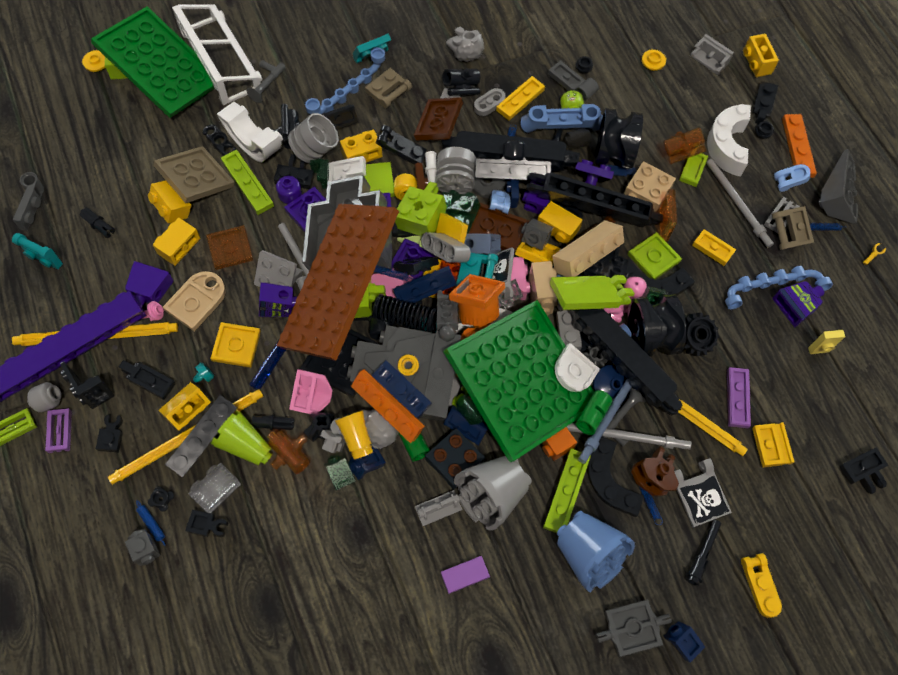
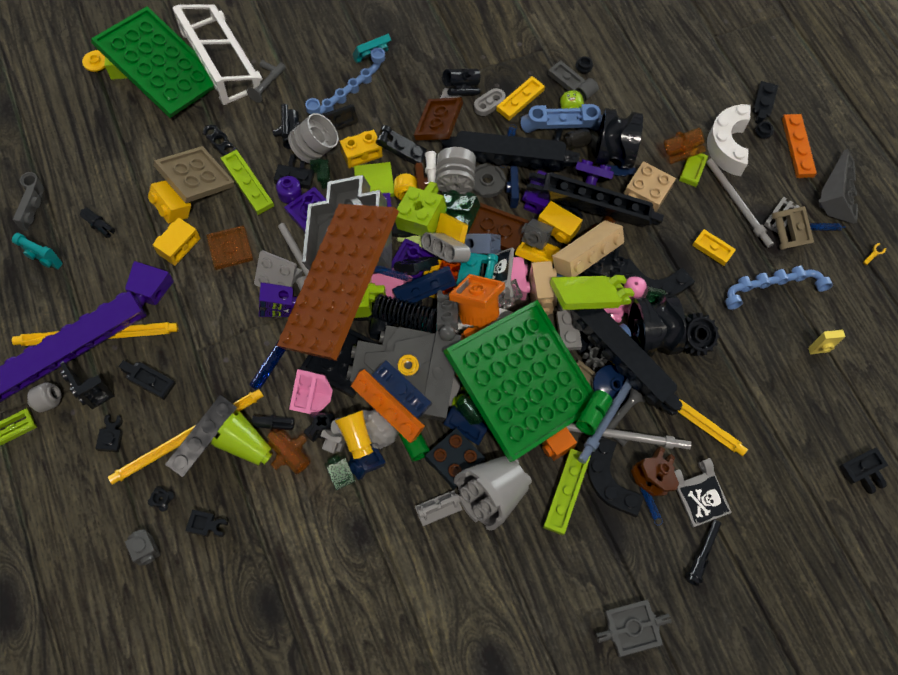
(50, 430): medium lavender tile -> none
(150, 522): blue piece -> none
(154, 311): bright pink plate -> none
(184, 406): yellow brick -> none
(196, 300): tan plate -> none
(203, 373): teal tile -> none
(214, 488): clear brick -> none
(235, 344): yellow plate -> none
(251, 139): white brick -> none
(347, 168): white plate -> none
(385, 84): dark tan plate -> none
(465, 574): medium lavender tile -> none
(466, 45): light grey animal -> none
(500, 200): light blue plate -> none
(511, 165): plate -> none
(574, 369): white tile -> none
(593, 550): medium blue cone -> none
(653, 59): yellow piece -> none
(654, 256): lime tile -> none
(668, 209): clear orange tile -> none
(685, 640): dark blue bracket -> none
(712, 54): light grey hinge -> none
(738, 397): medium lavender tile -> none
(760, 55): yellow brick -> none
(762, 585): yellow plate -> none
(773, 445): yellow plate -> none
(799, 175): light blue plate -> none
(799, 301): dark purple torso -> none

